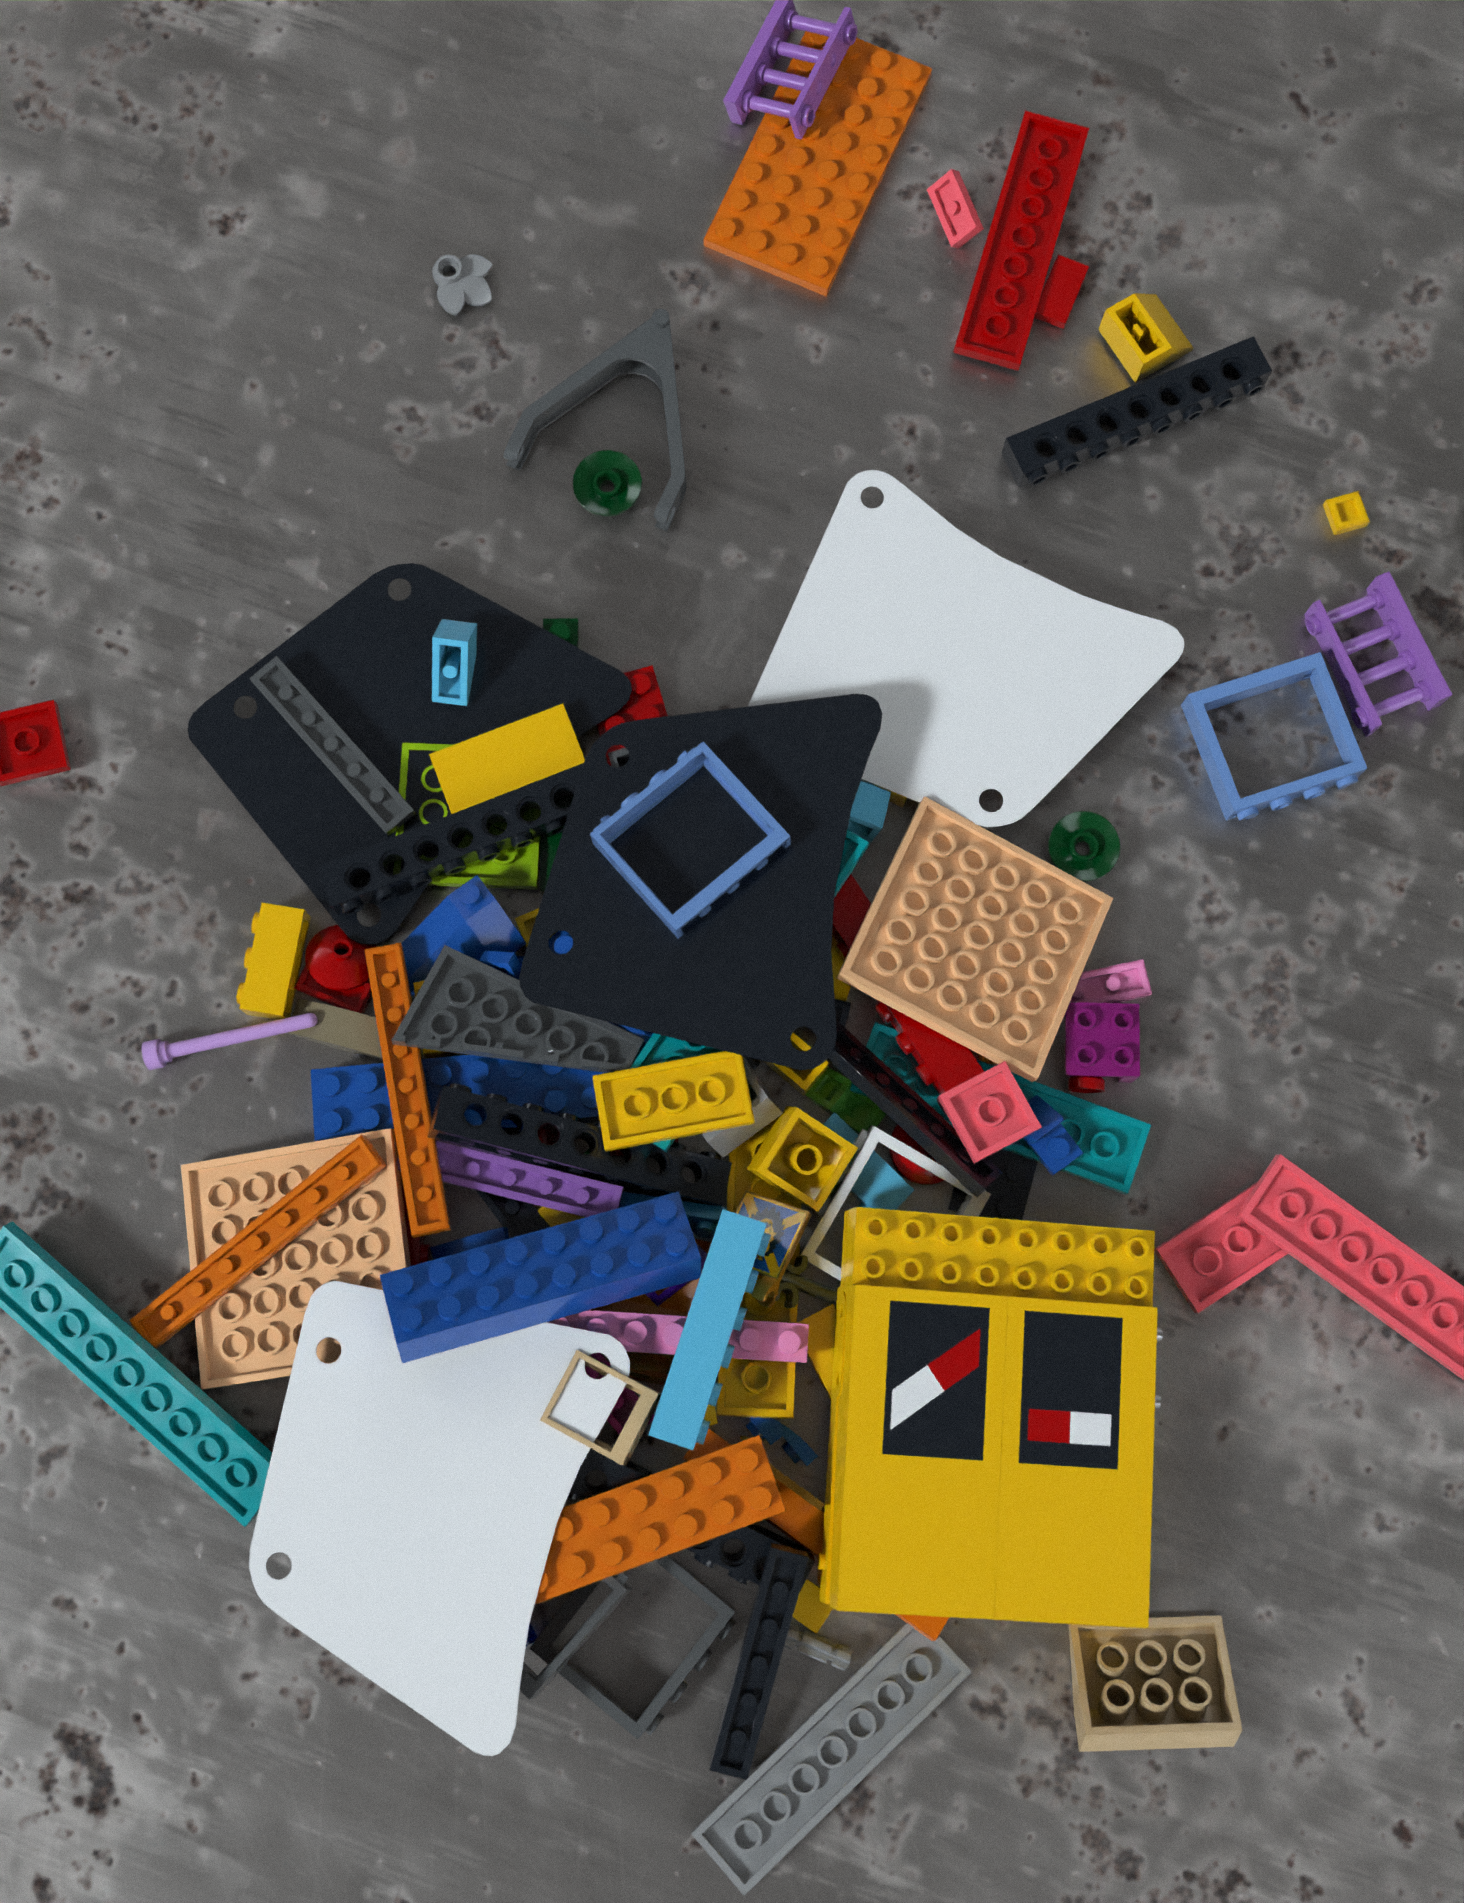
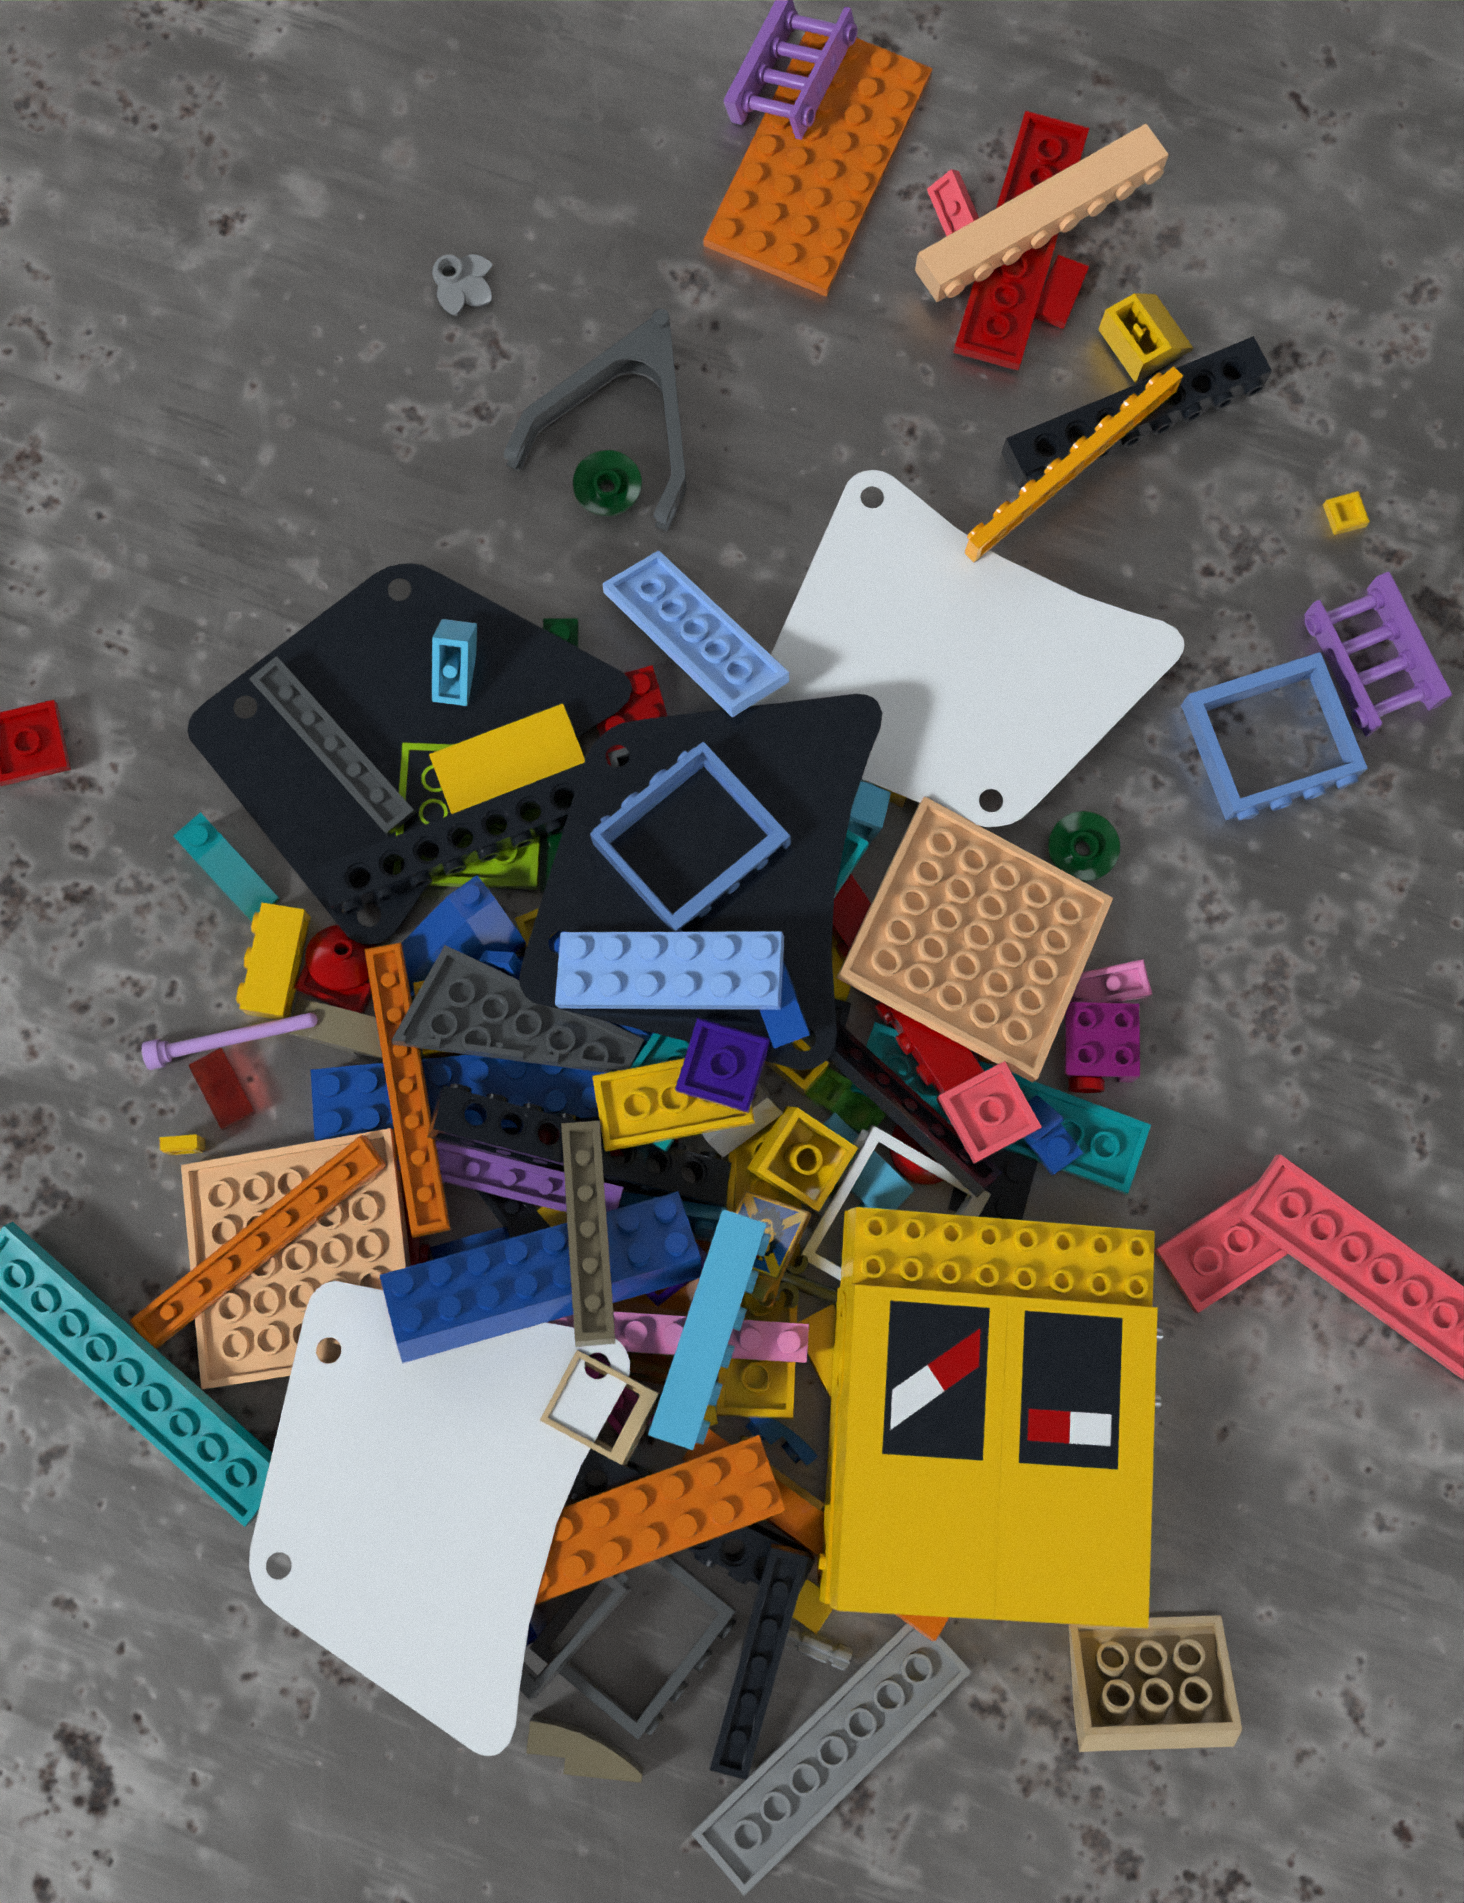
(182, 1144): none -> yellow tile
(222, 1088): none -> clear red plate
(225, 865): none -> teal slope
(583, 1750): none -> dark tan slope
(587, 1234): none -> dark tan plate
(670, 970): none -> light blue plate
(696, 633): none -> light blue plate
(723, 1065): none -> dark purple tile
(789, 1022): none -> blue slope
(1041, 213): none -> light nougat brick
(1081, 455): none -> light orange plate

